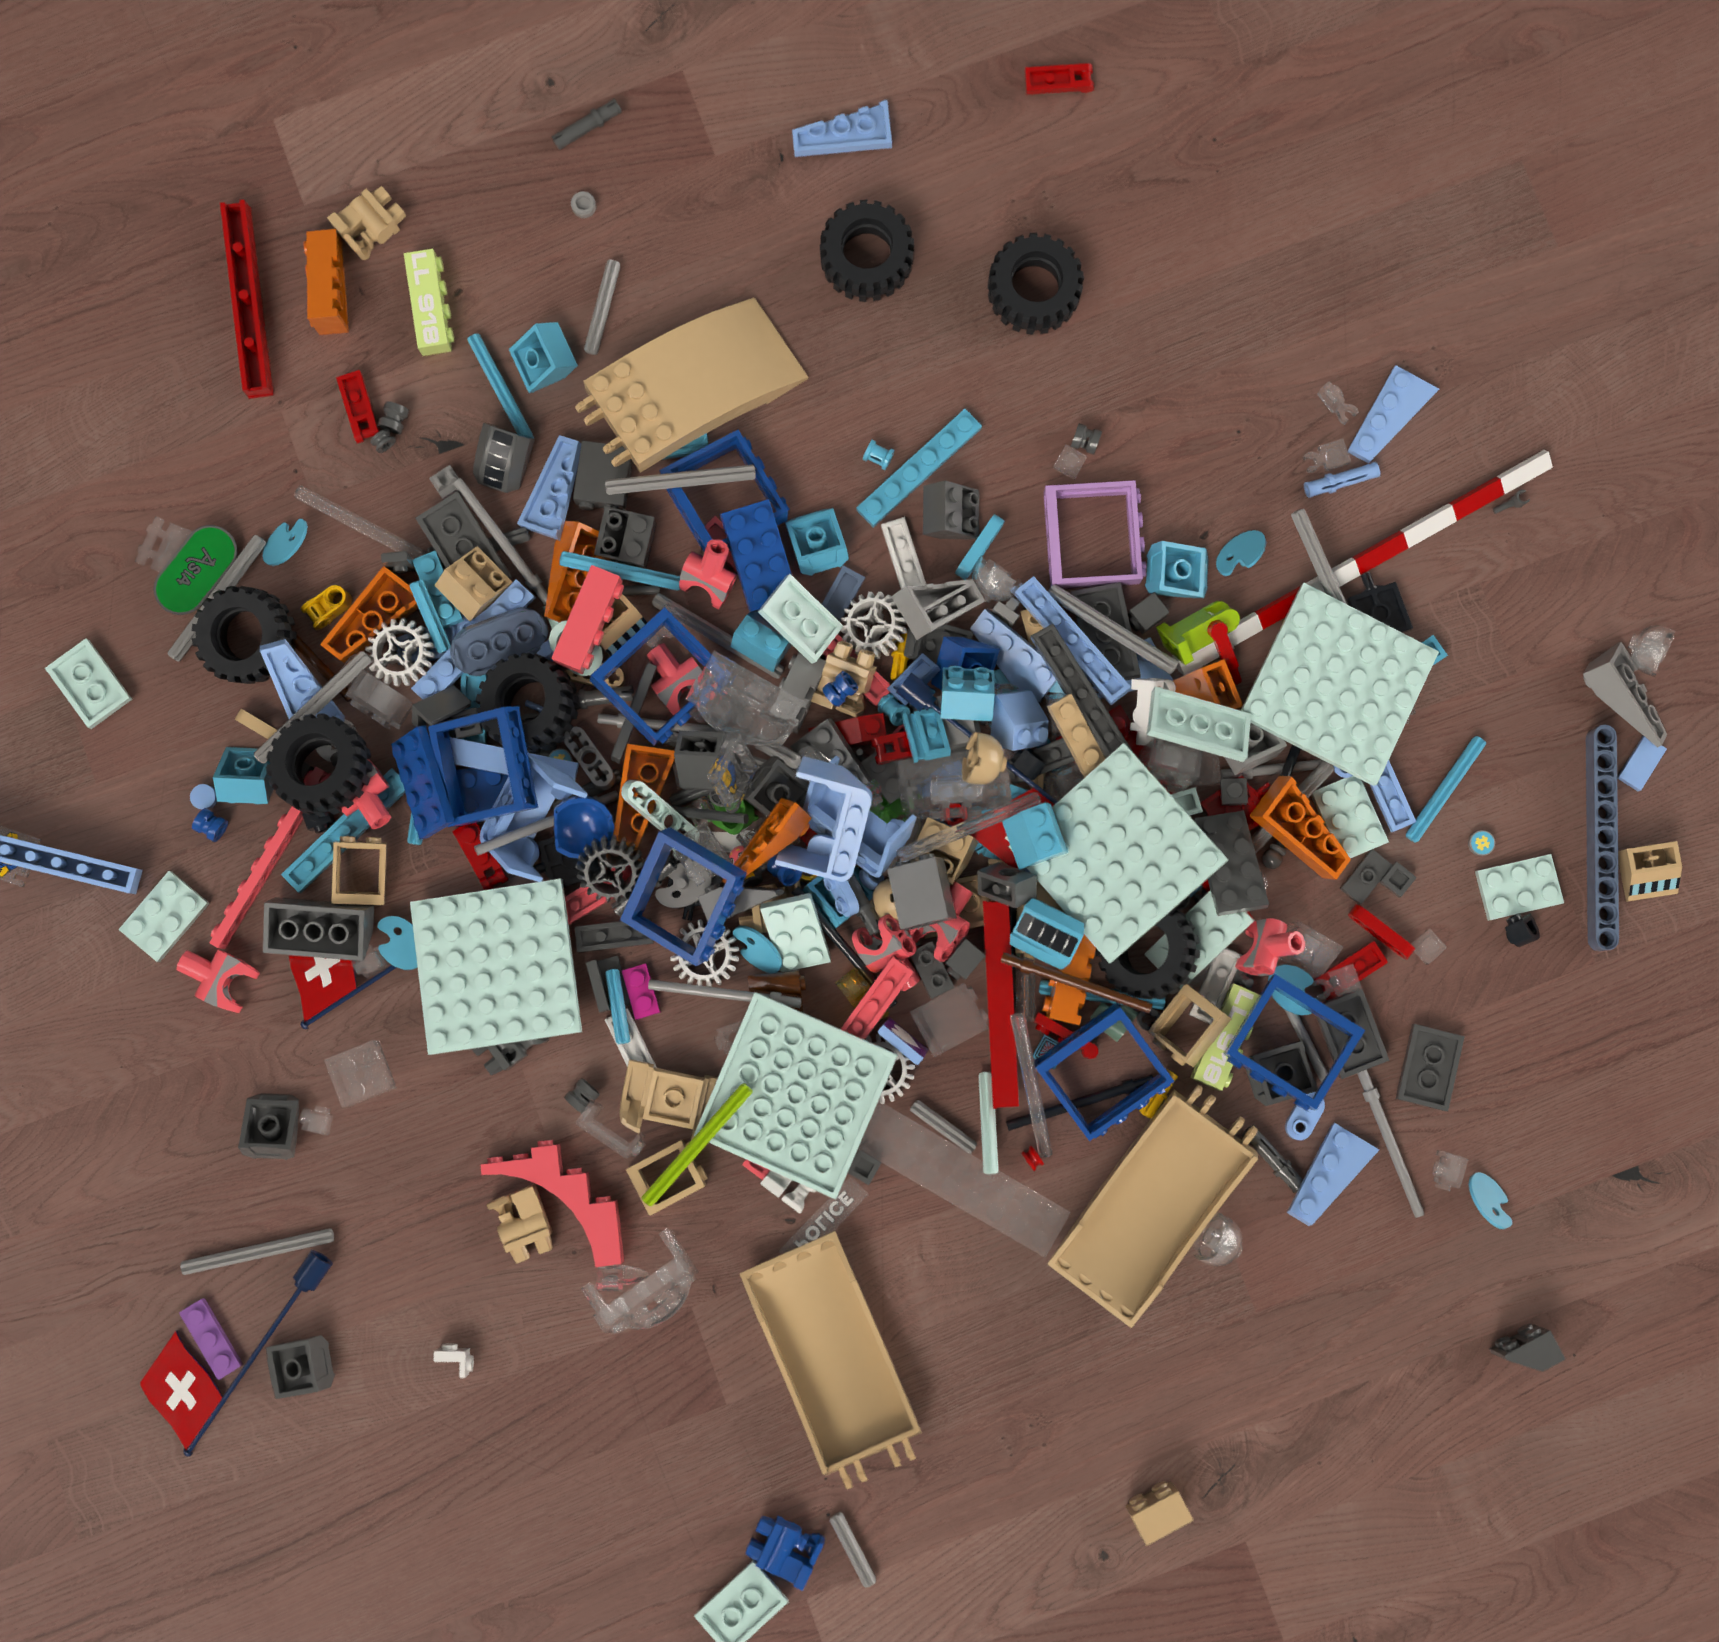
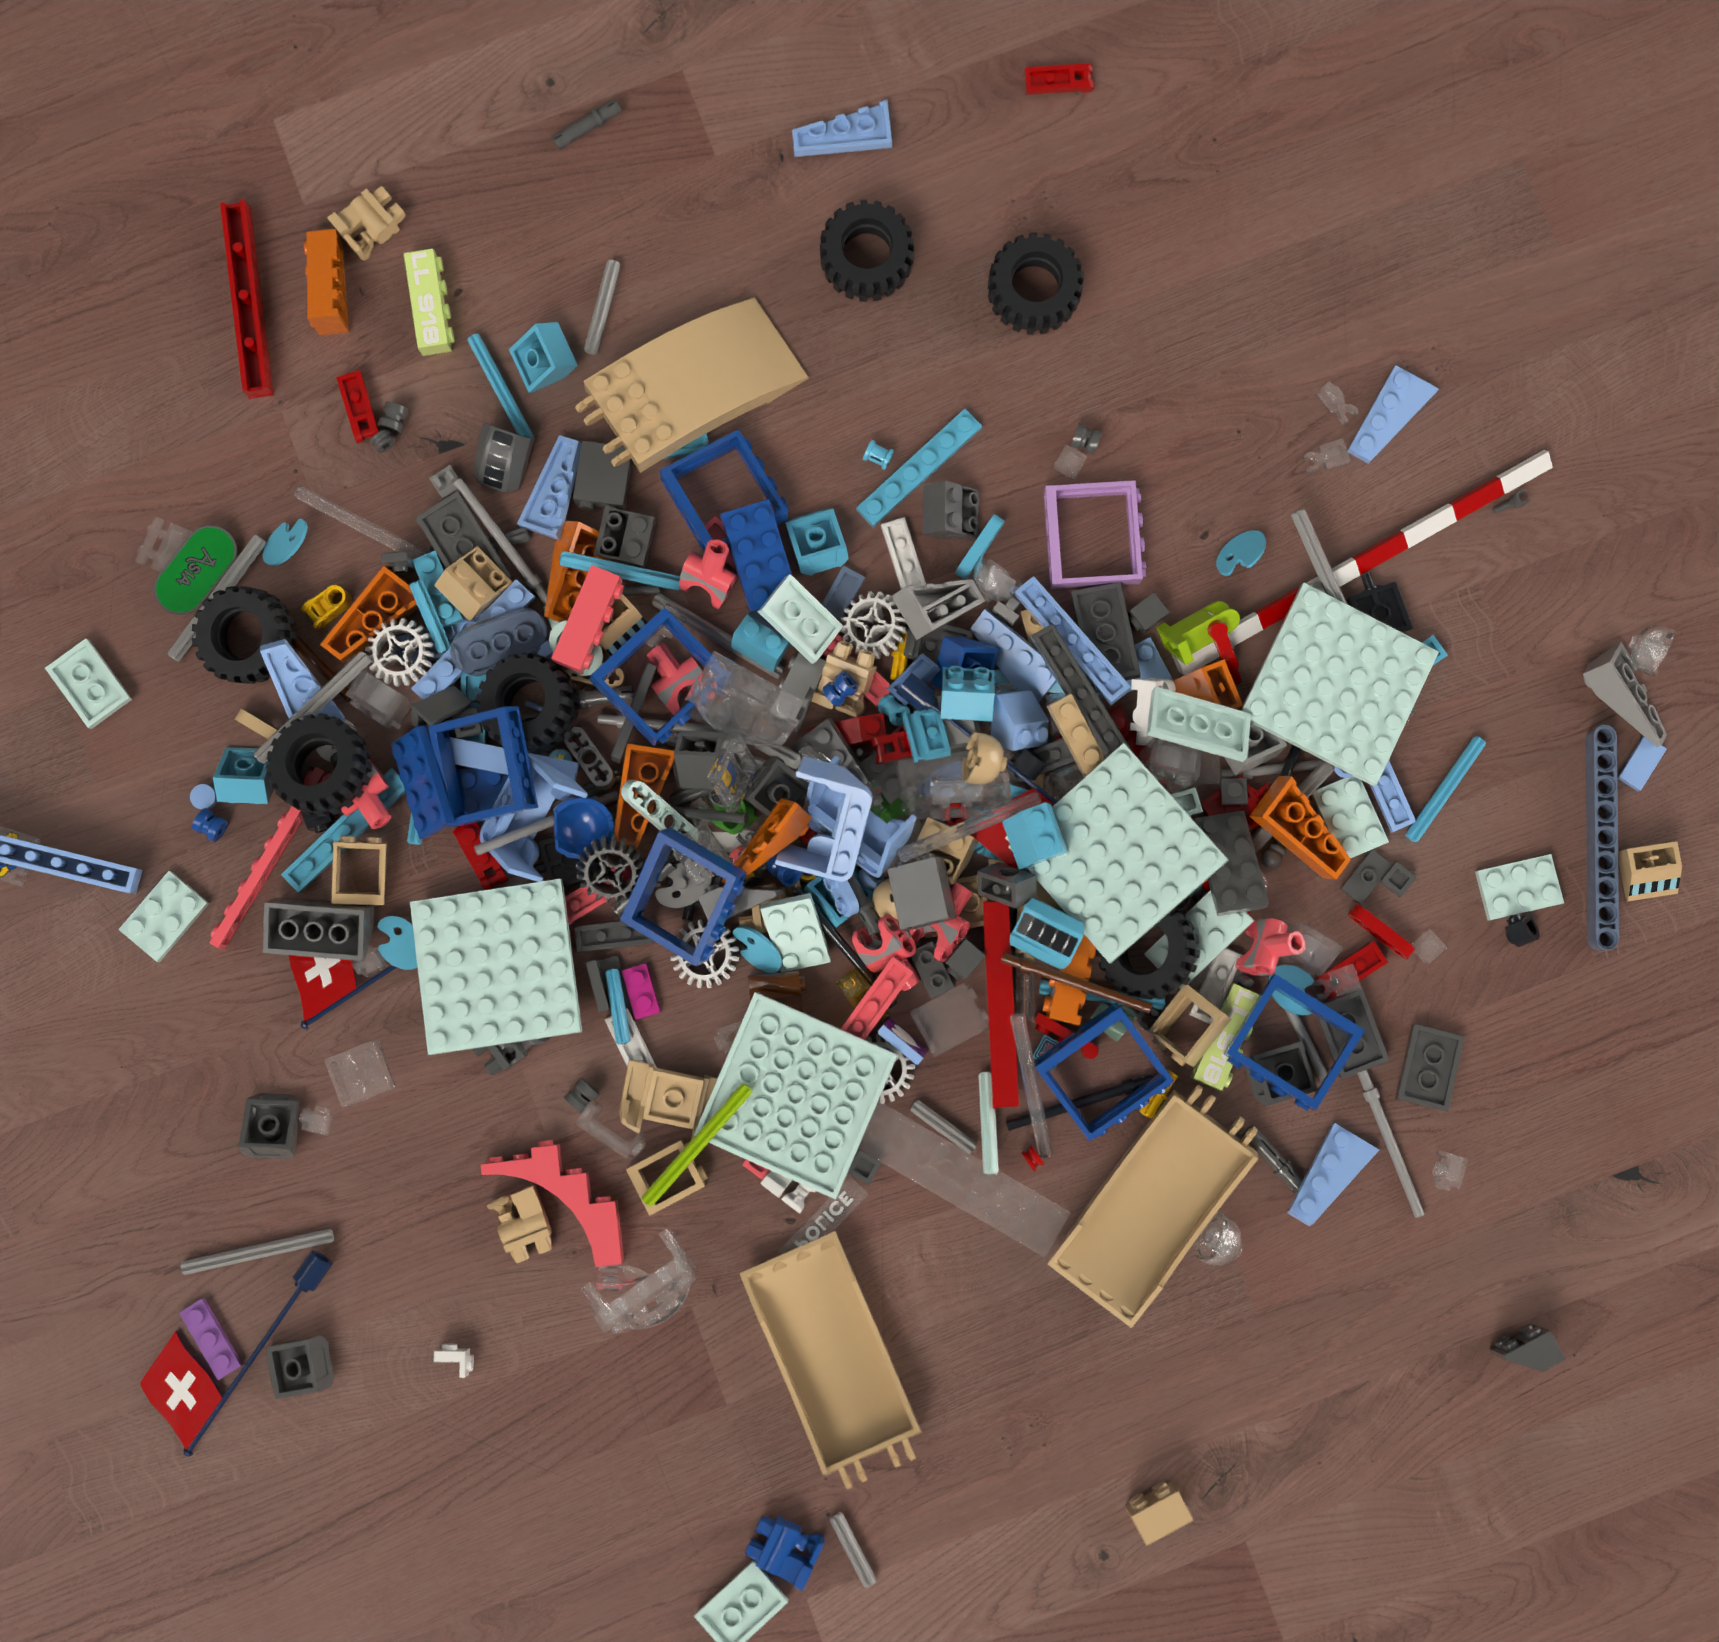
(216, 976): coral connector -> none
(583, 204): light grey tile -> none
(680, 479): light grey axle -> none
(719, 992): light grey bar -> none
(1113, 629): light grey axle -> none
(1177, 570): medium azure slope -> none
(1307, 1118): light blue plate -> none
(1331, 483): light blue pin -> none
(1481, 843): tile -> none
(1489, 1196): medium azure piece -> none

